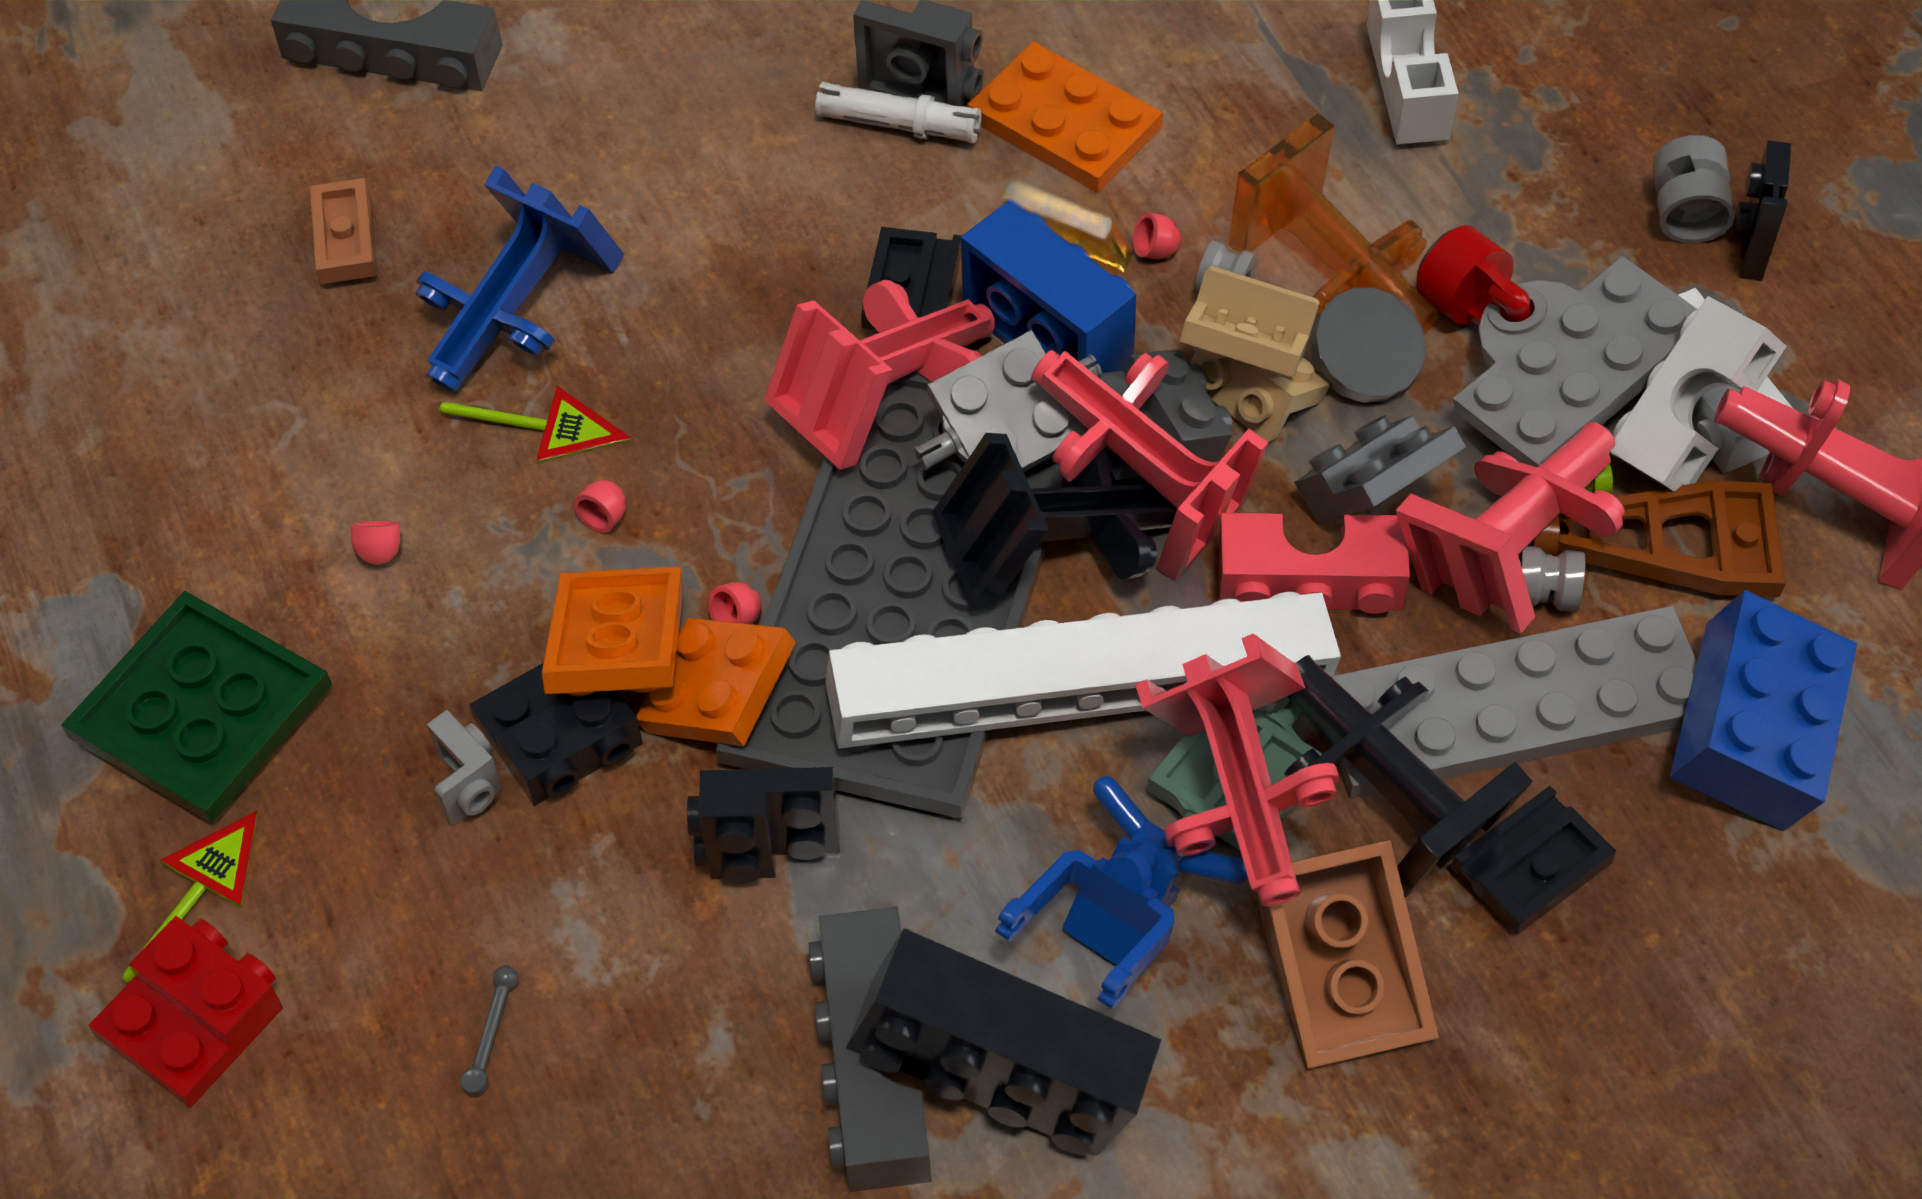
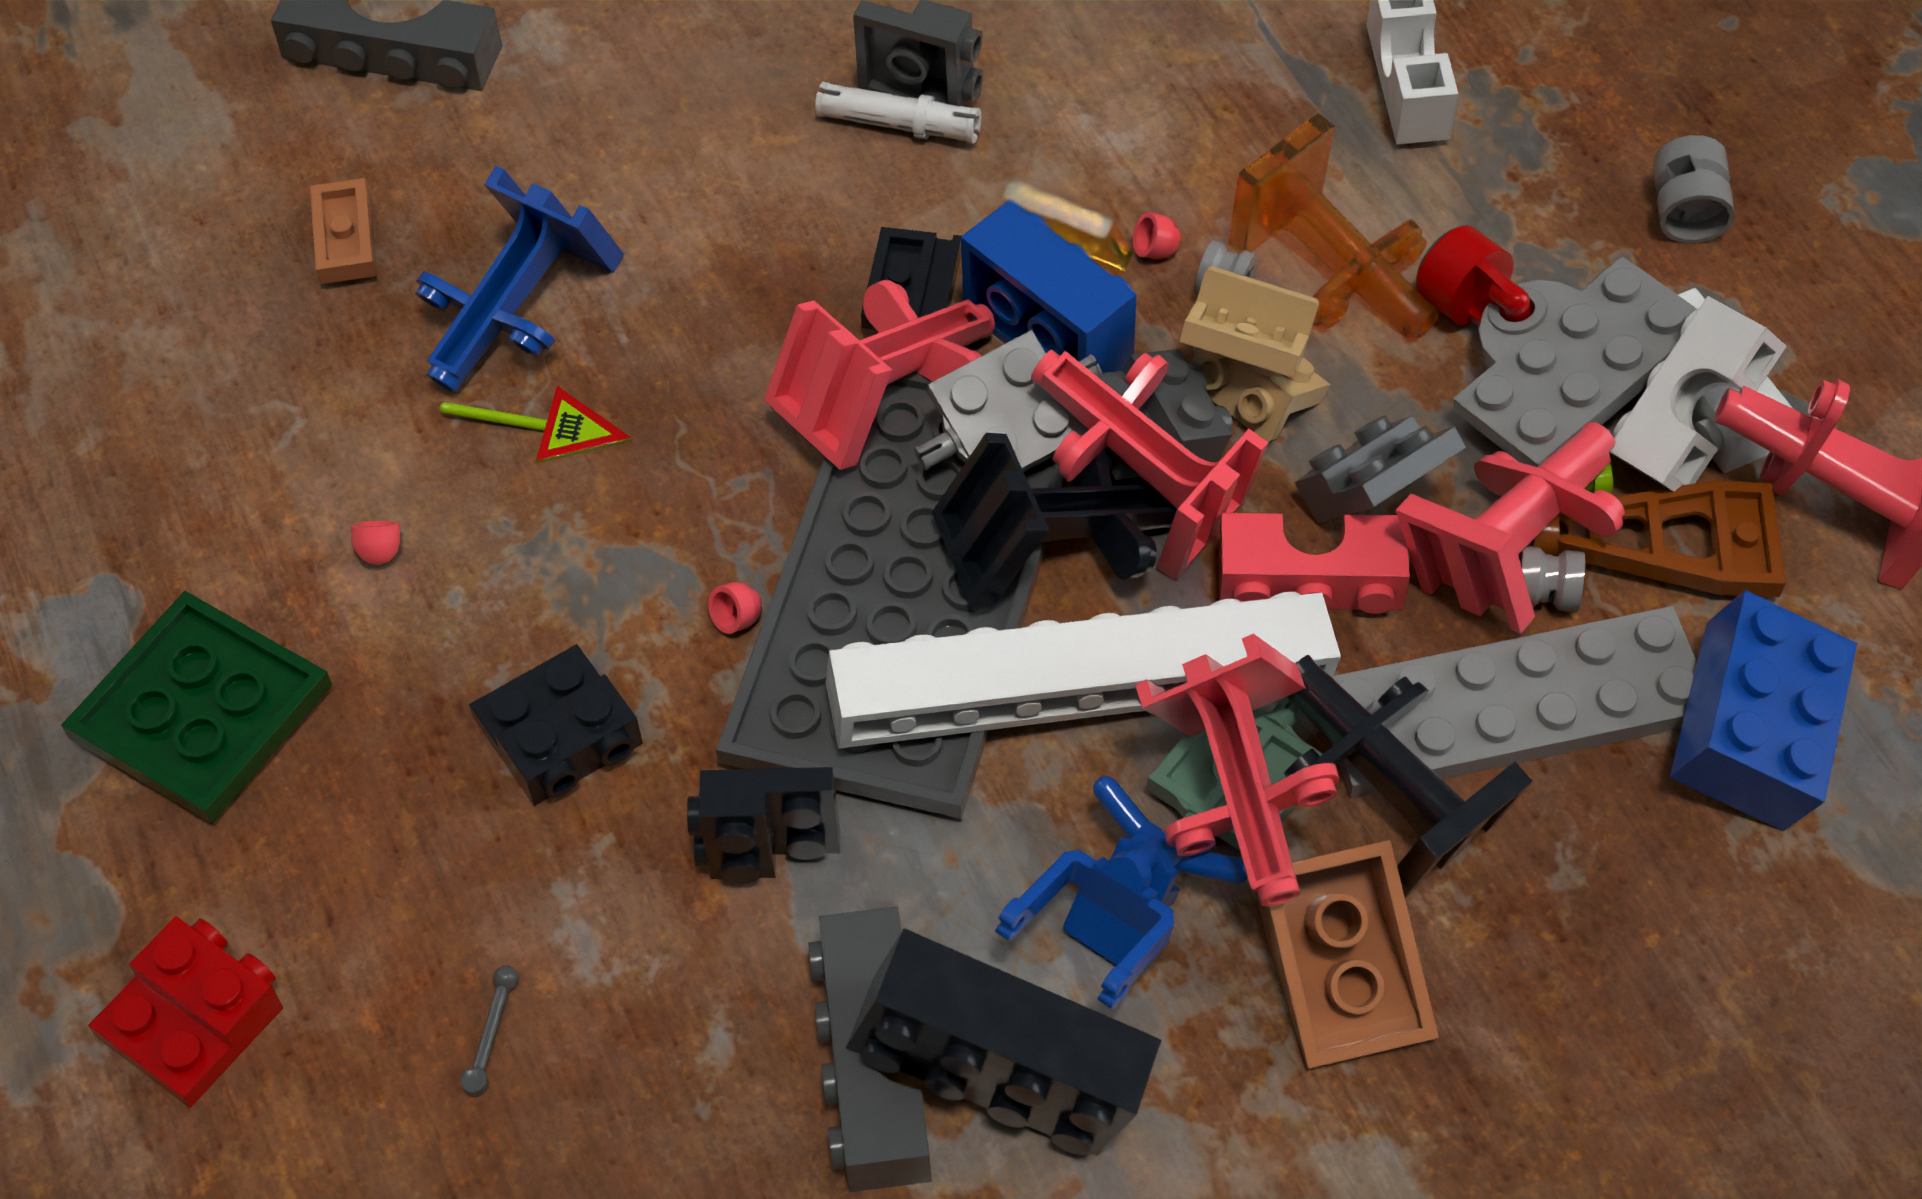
(214, 864): piece -> none
(473, 768): light grey bracket -> none
(600, 505): coral hinge -> none
(614, 631): orange plate -> none
(718, 681): orange plate -> none
(1066, 116): orange plate -> none
(1367, 344): dark grey tile -> none
(1533, 860): black plate -> none
(1763, 214): black plate -> none

